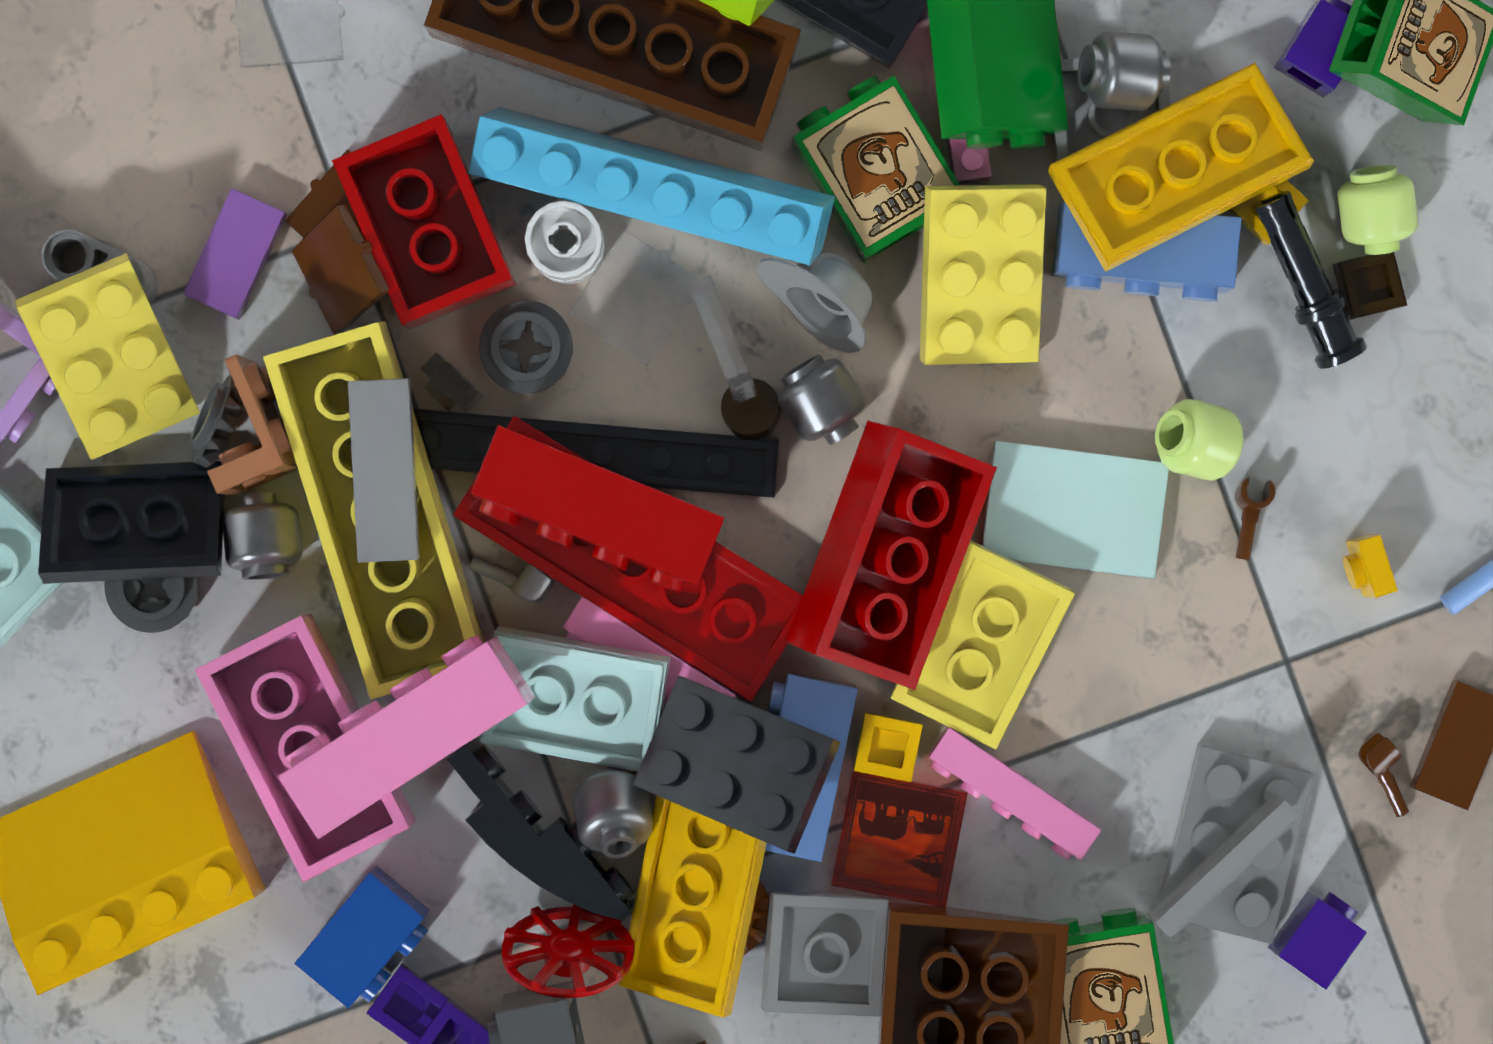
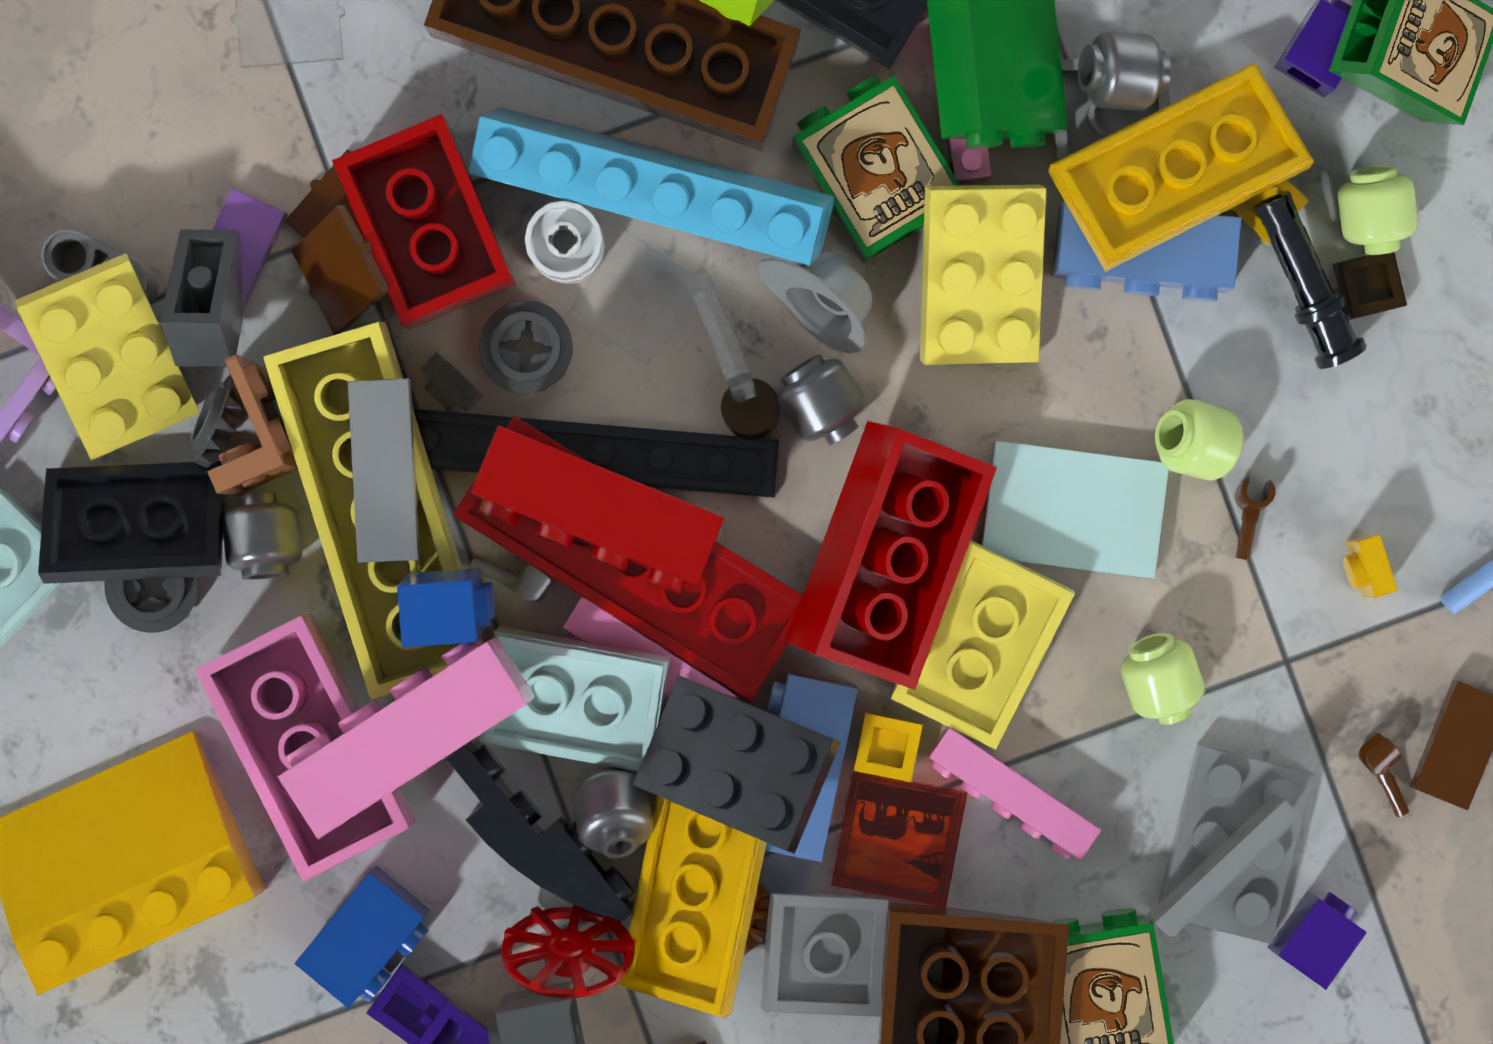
(204, 298): none -> dark grey slope
(444, 607): none -> blue brick
(1162, 678): none -> yellowish green head

